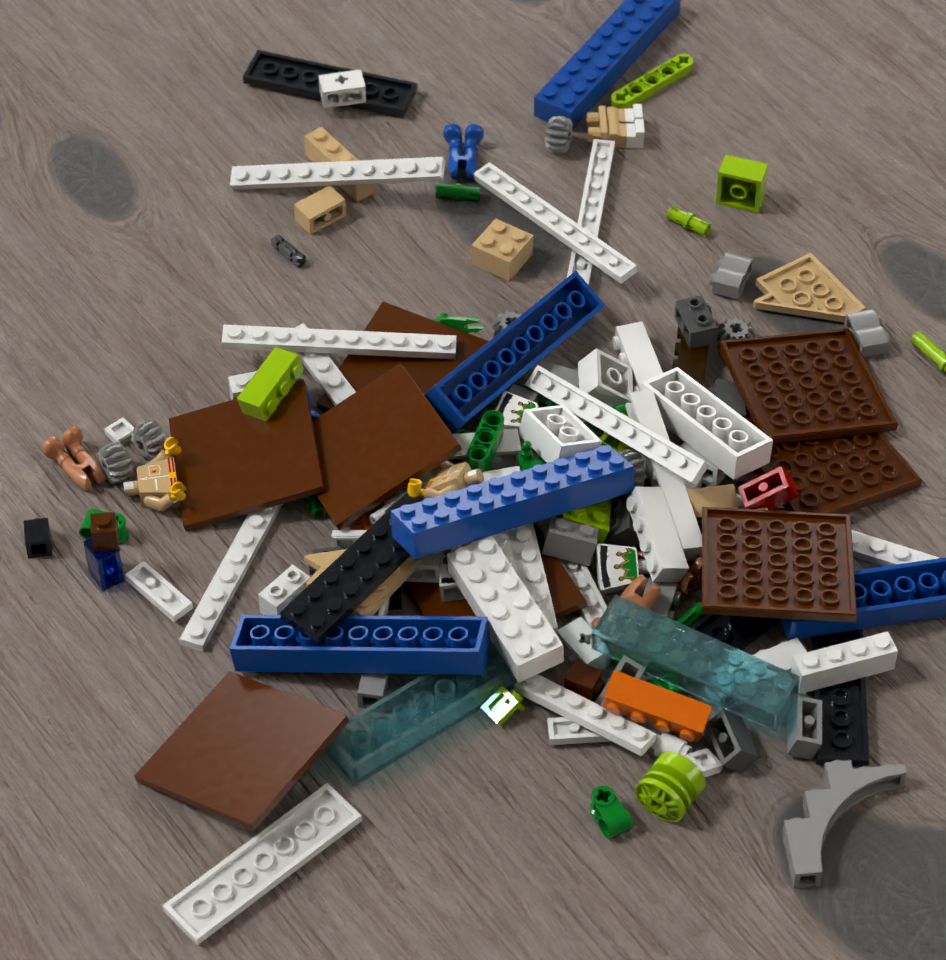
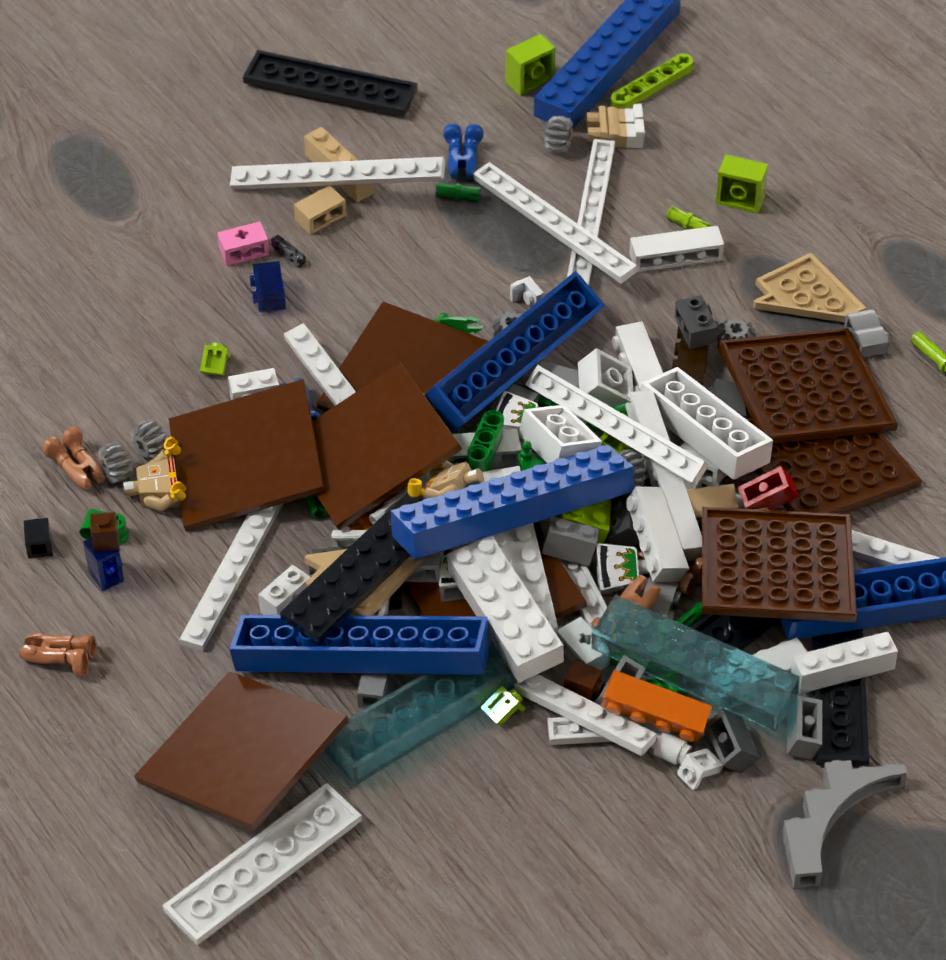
(60, 649): none -> nougat piece
(119, 431): white tile -> none
(159, 591): white plate -> none
(214, 359): none -> lime bracket
(243, 243): none -> bright pink brick
(268, 286): none -> clear blue brick
(270, 384): lime brick -> none
(339, 341): white plate -> none
(342, 88): white brick -> none
(502, 249): tan brick -> none
(526, 290): none -> white bracket
(530, 64): none -> lime brick
(609, 812): green piece -> none
(670, 787): lime wheel -> none
(677, 248): none -> white brick
(731, 275): light grey brick -> none

